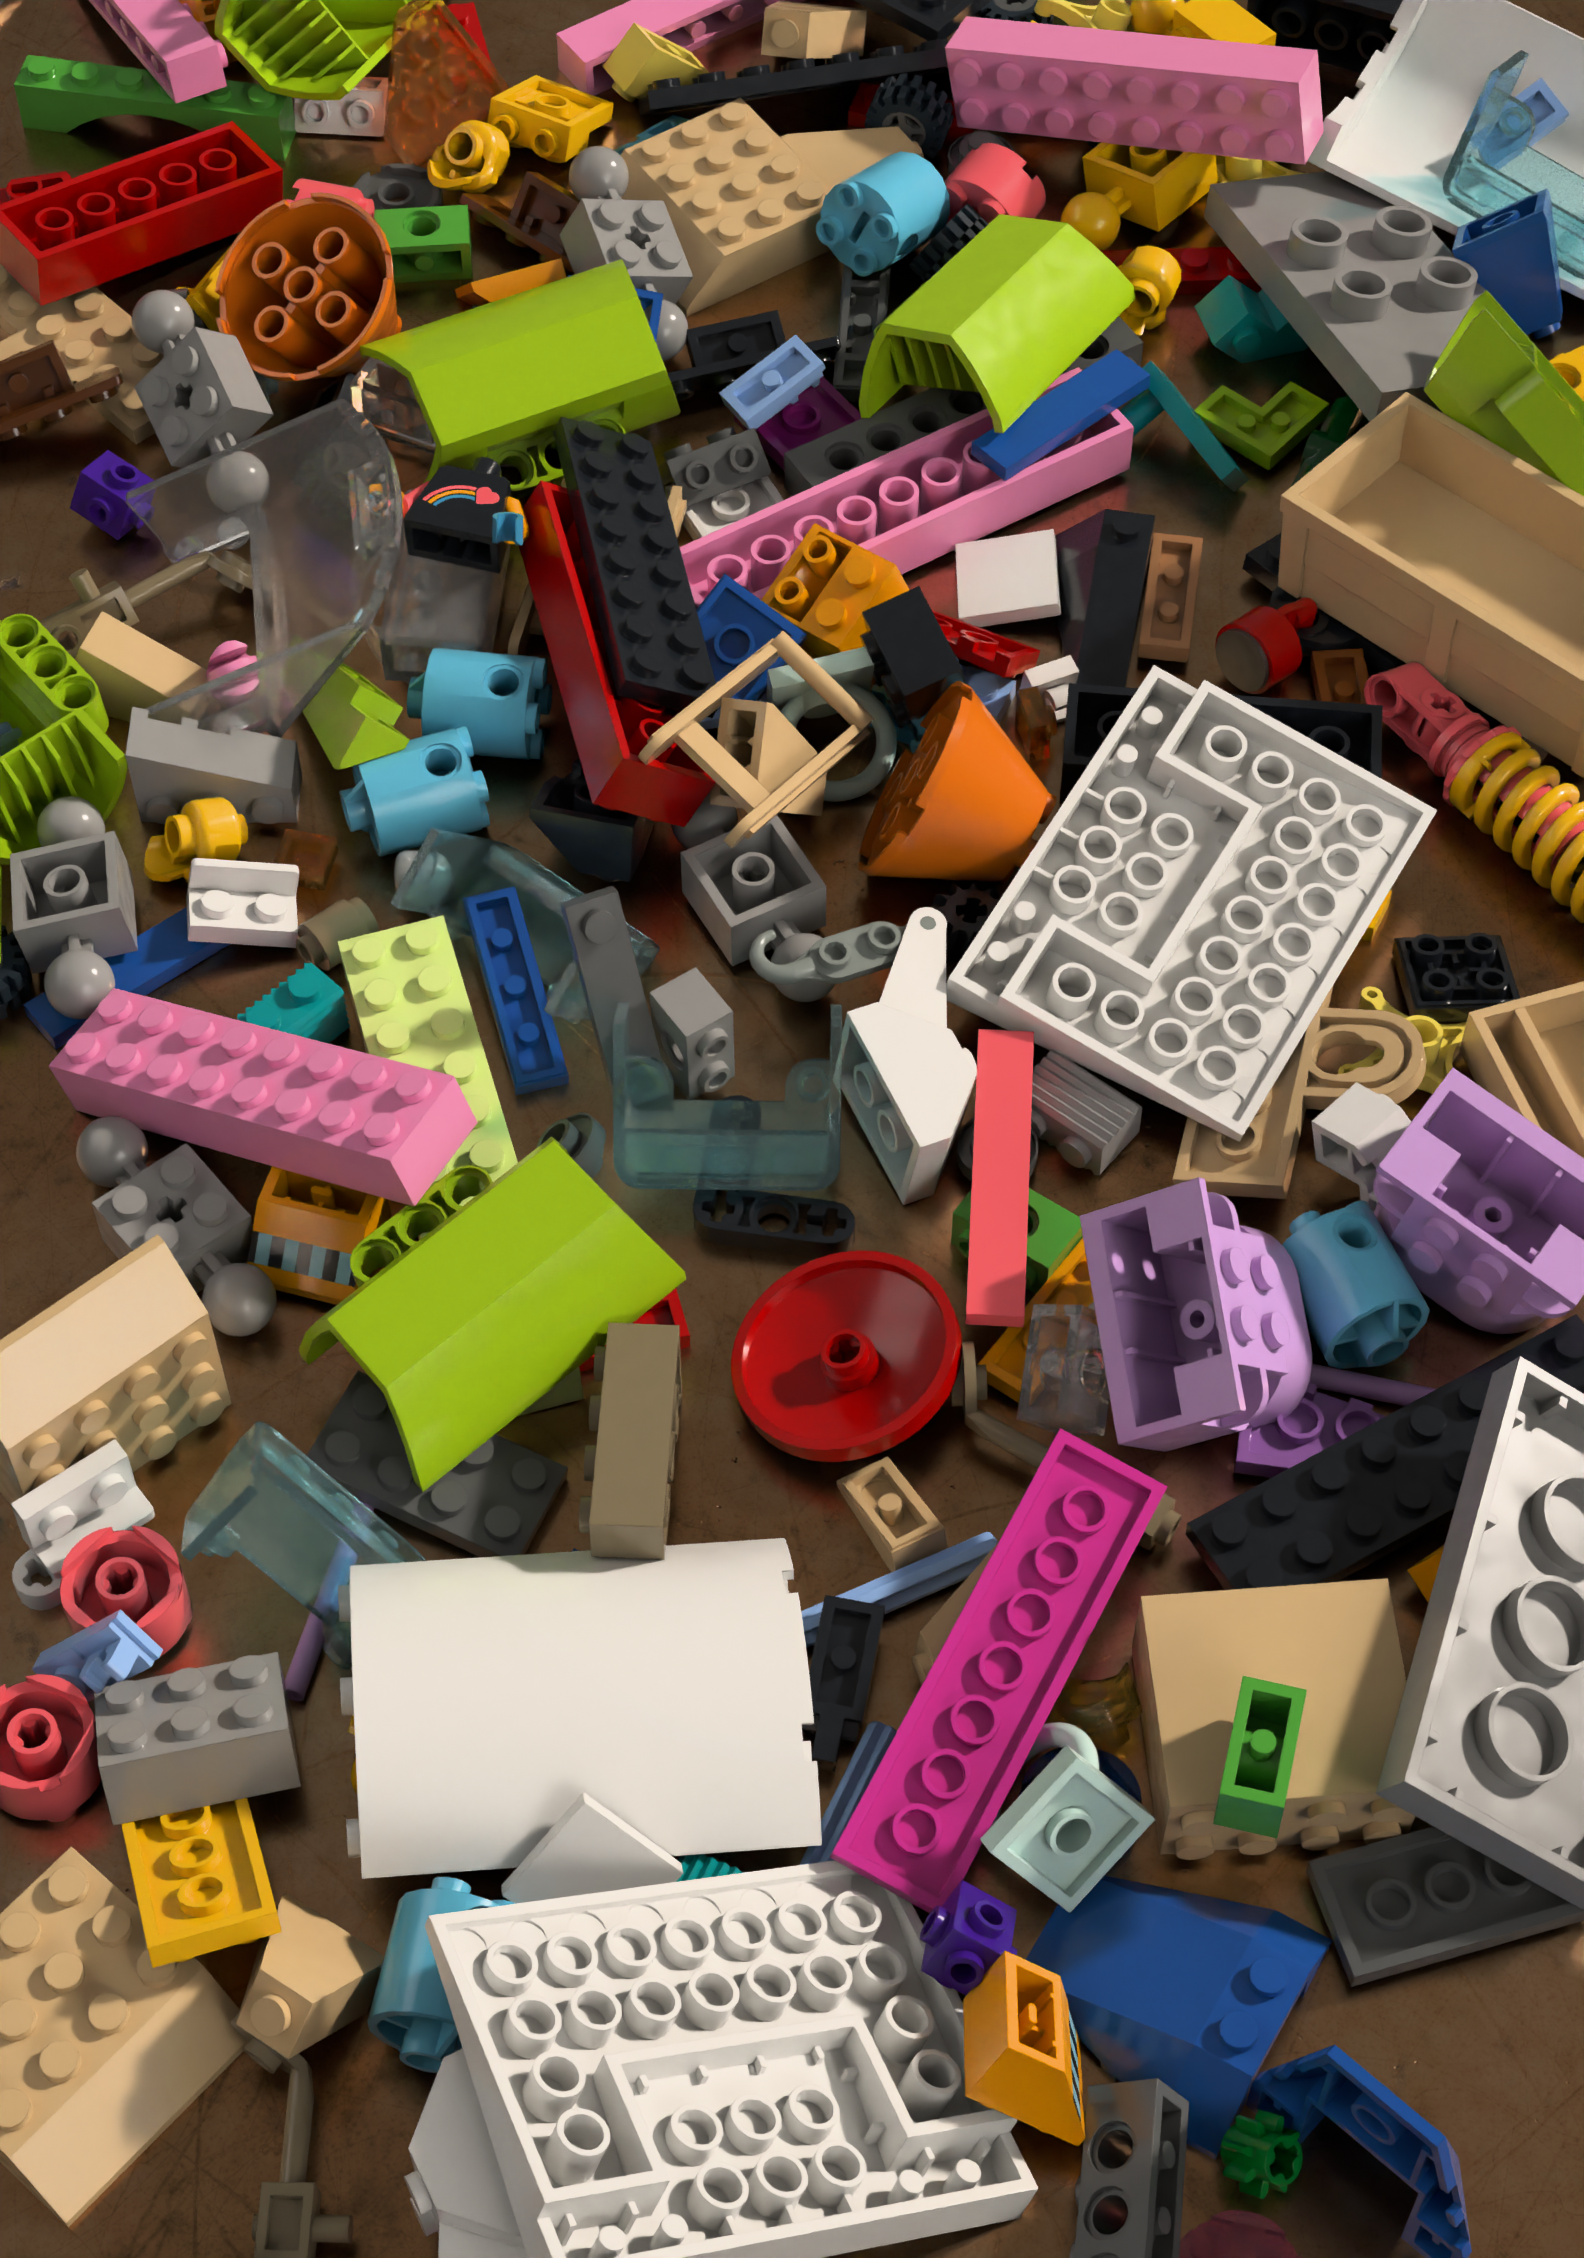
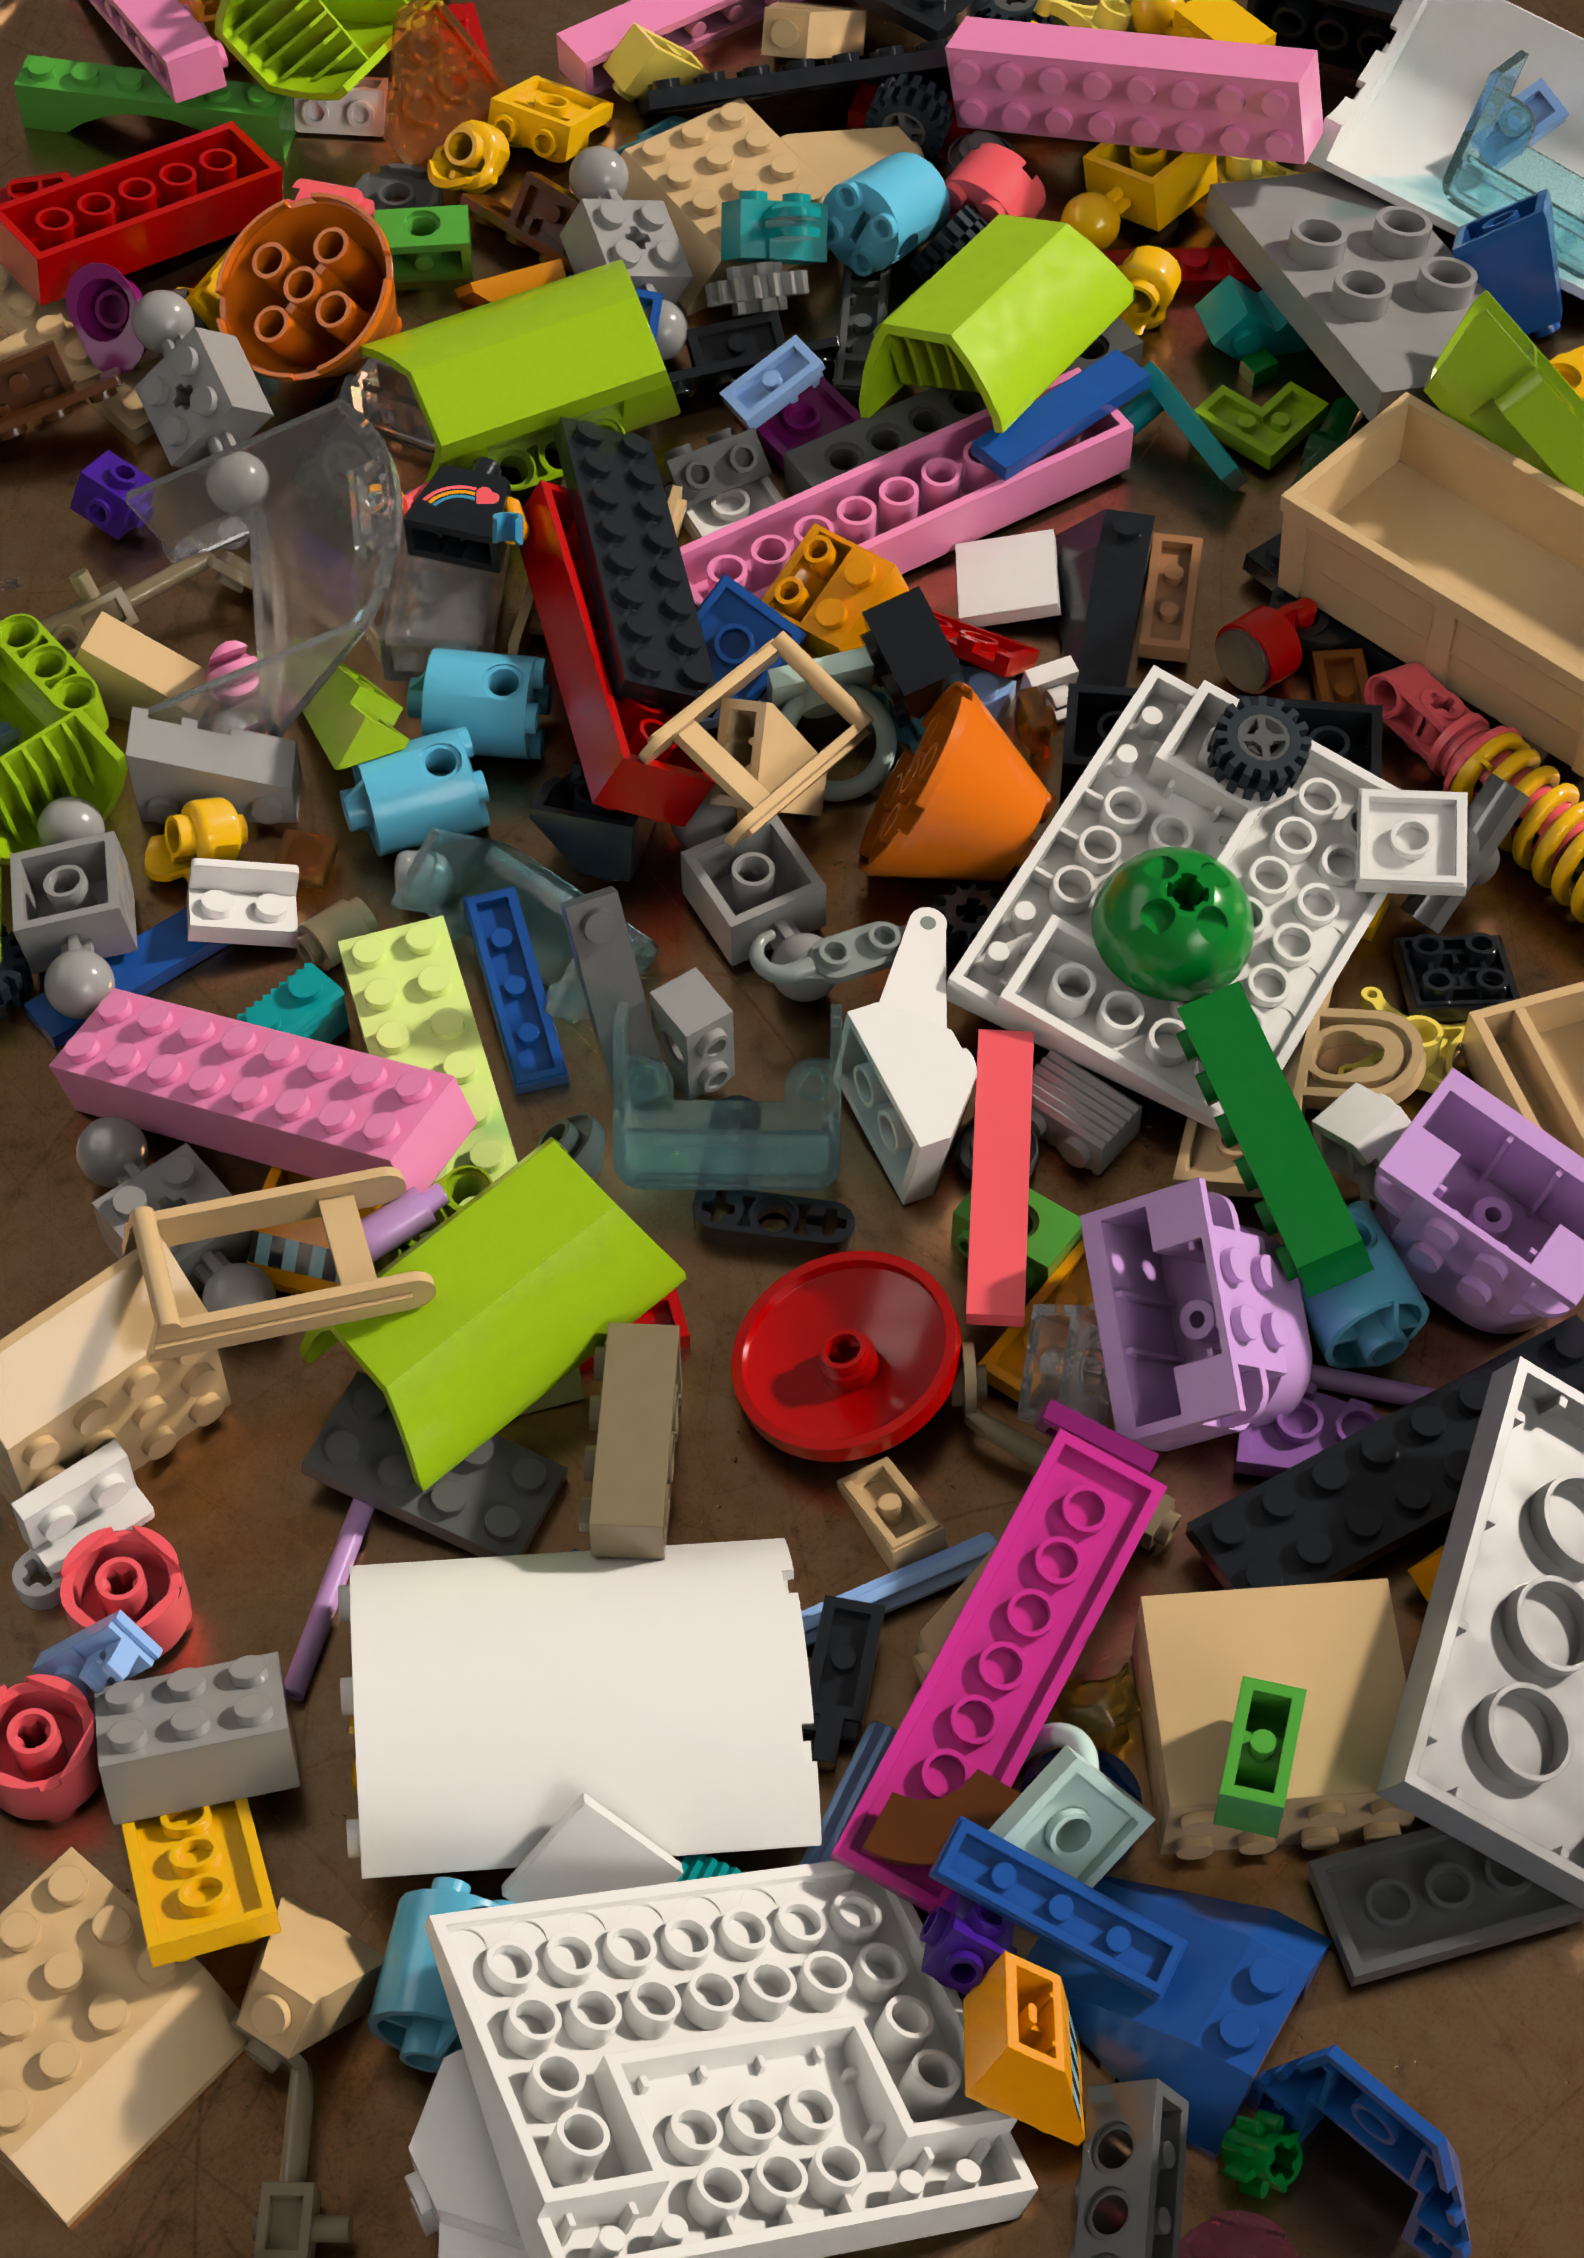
(101, 312): none -> magenta piece
(292, 1527): clear light blue windscreen -> none
(332, 1199): none -> tan piece
(402, 1219): none -> lavender cylinder
(757, 288): none -> light grey gear
(774, 230): none -> teal brick
(914, 1830): none -> reddish brown tile
(1056, 1416): none -> magenta tile
(1058, 1909): none -> blue tile
(1153, 936): none -> green piece
(1258, 367): none -> green piece
(1273, 734): none -> black wheel
(1274, 1140): none -> green brick
(1411, 842): none -> white tile
(1488, 822): none -> dark grey piece

